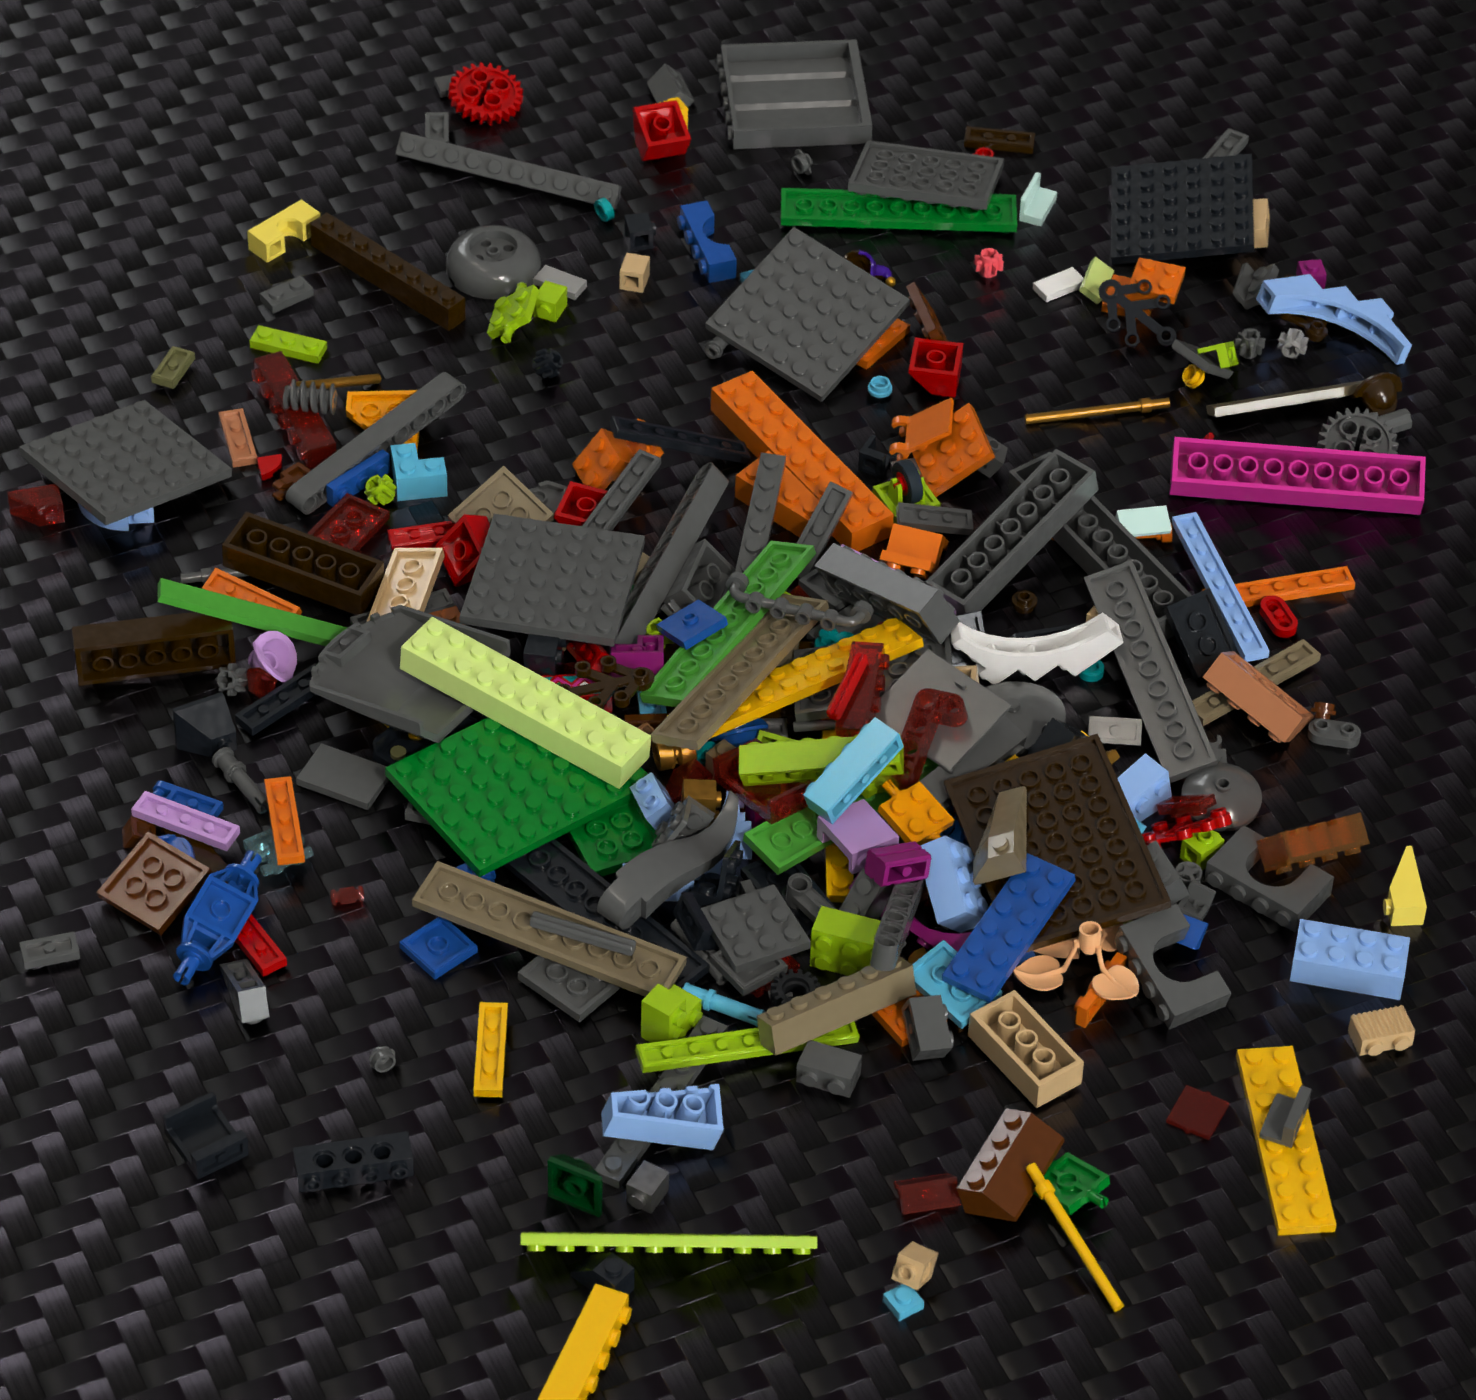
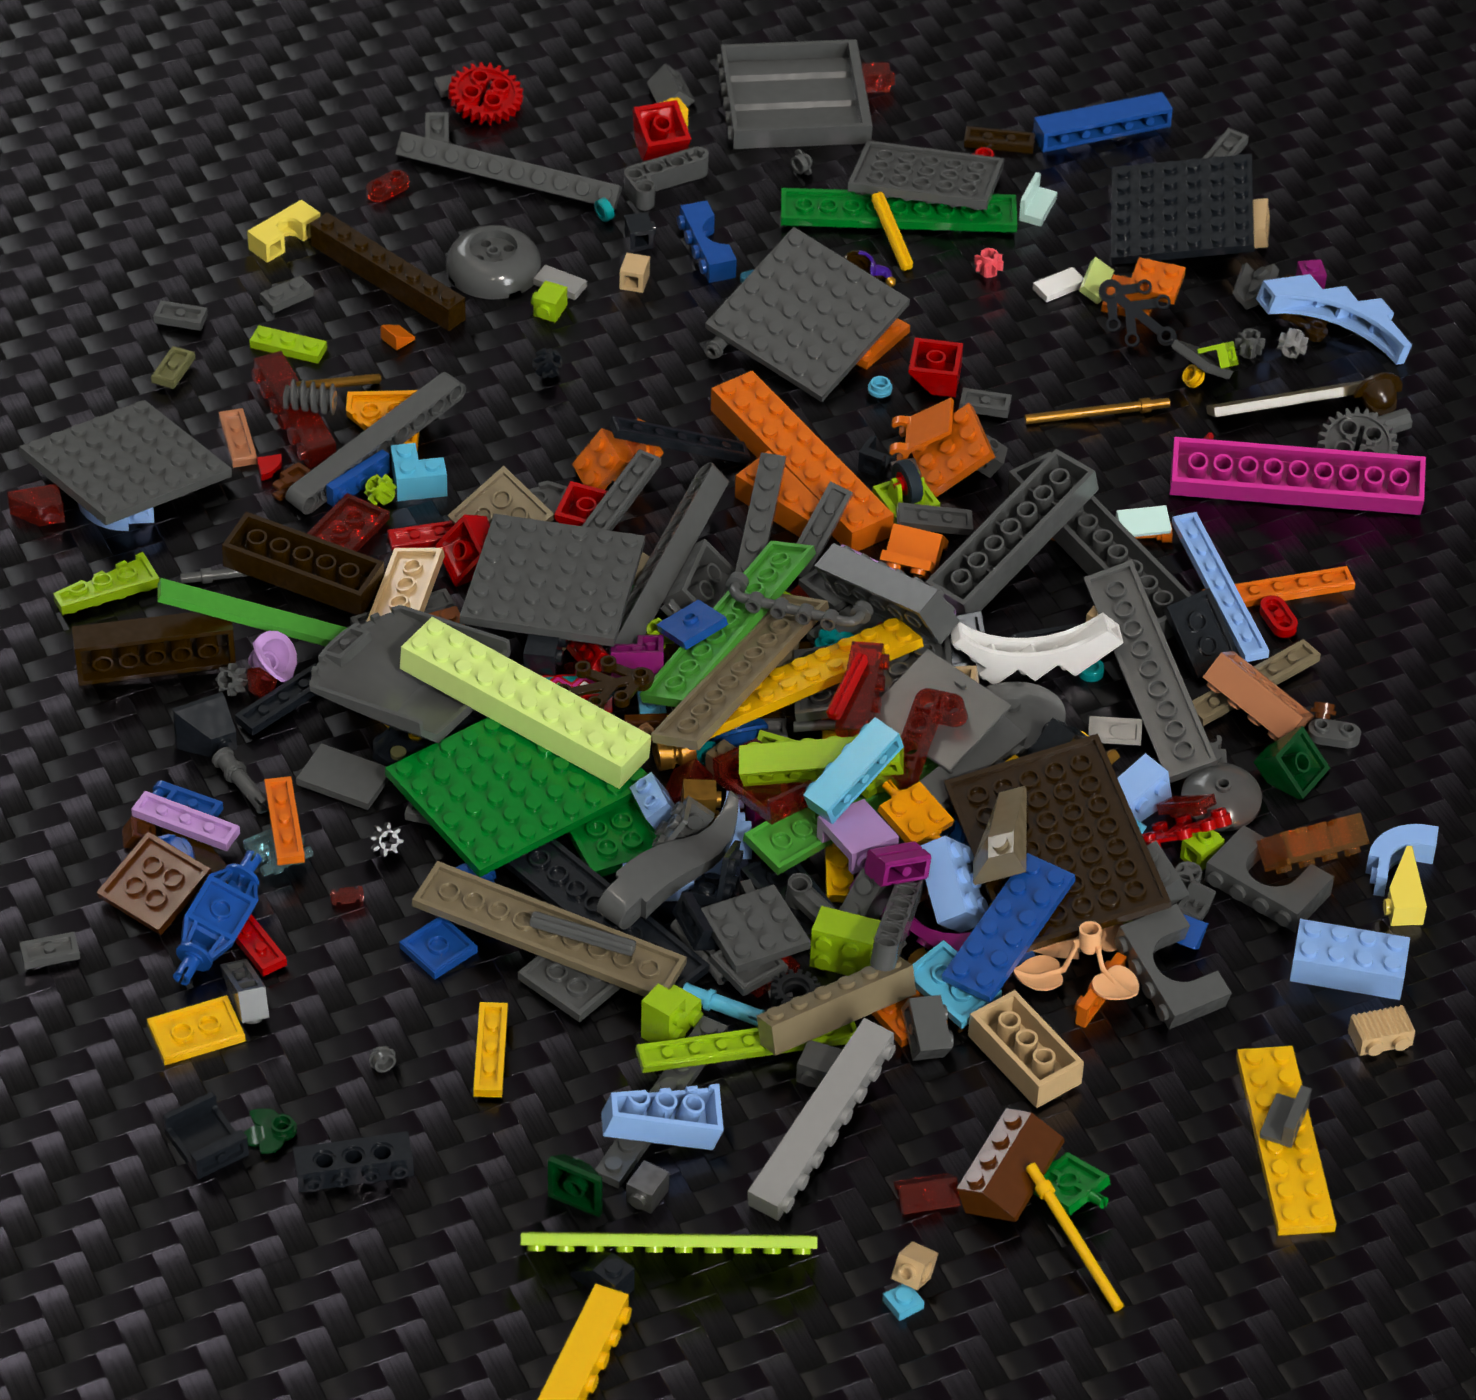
(105, 587): none -> lime wing
(180, 315): none -> dark grey plate
(196, 1030): none -> yellow tile
(232, 586): orange plate -> none
(267, 1130): none -> dark green plate
(387, 186): none -> clear red plate
(388, 845): none -> dark grey gear
(396, 336): none -> orange slope
(512, 312): lime plate -> none
(663, 172): none -> dark grey beam
(821, 1119): none -> light grey brick
(877, 77): none -> clear red brick
(892, 231): none -> yellow axle
(925, 314): reddish brown plate -> none
(987, 402): none -> dark grey plate
(1024, 601): dark brown plate -> none
(1102, 122): none -> blue brick
(1197, 1112): clear red piece -> none
(1292, 763): none -> dark green slope
(1390, 847): none -> light blue arch

